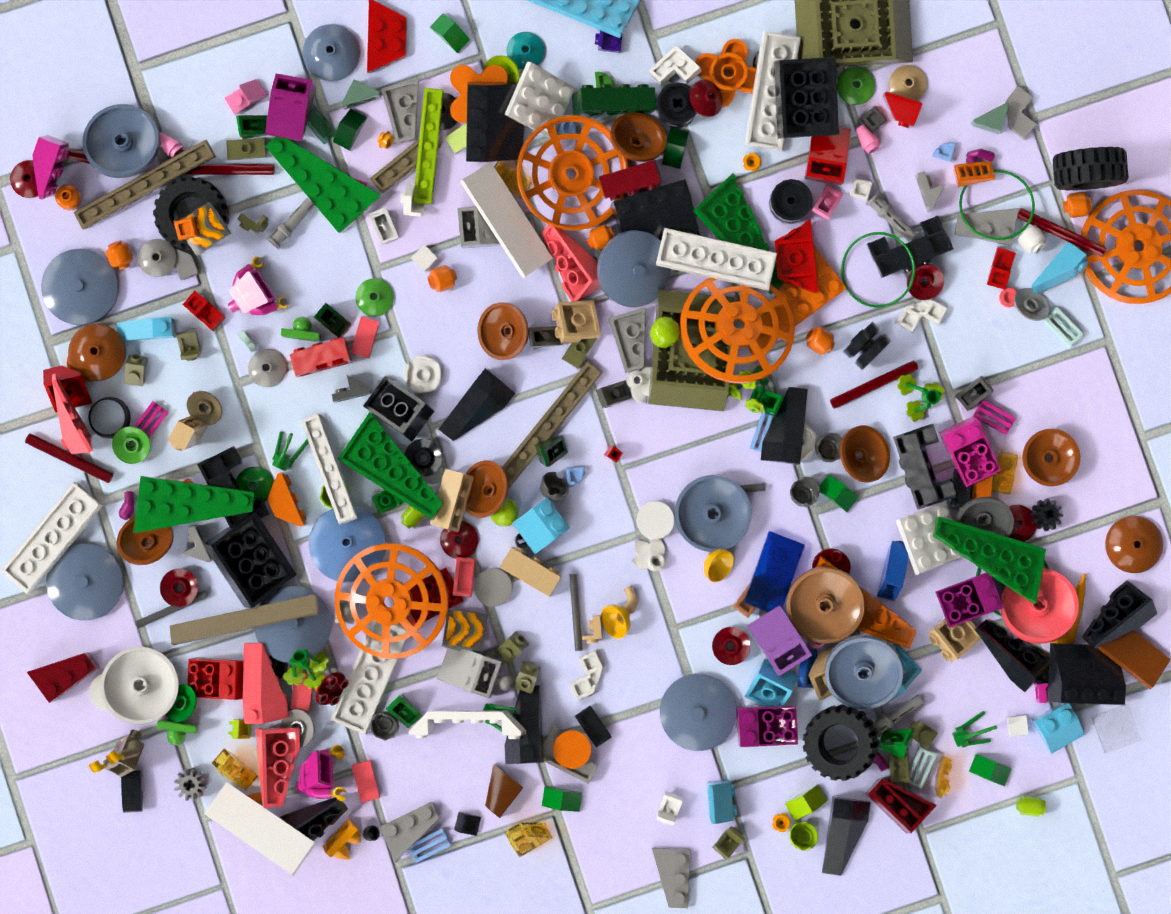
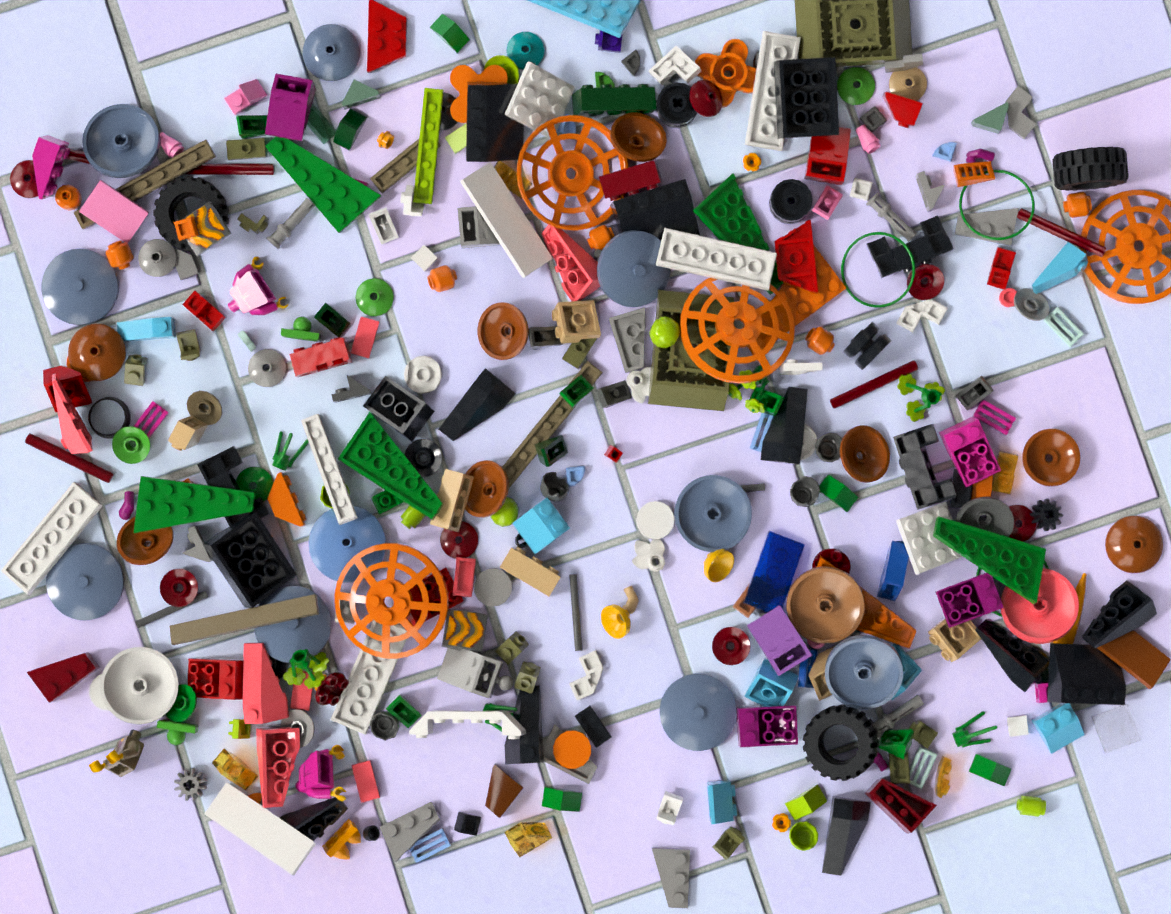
(113, 211): none -> bright pink tile
(131, 792): black slope -> none
(402, 109): light grey wing -> none
(576, 391): none -> green slope
(595, 626): tan bracket -> none
(632, 62): none -> dark grey tile
(675, 148): dark green slope -> none
(792, 367): none -> white wing
(907, 63): none -> light grey tile
(1032, 239): white head -> none

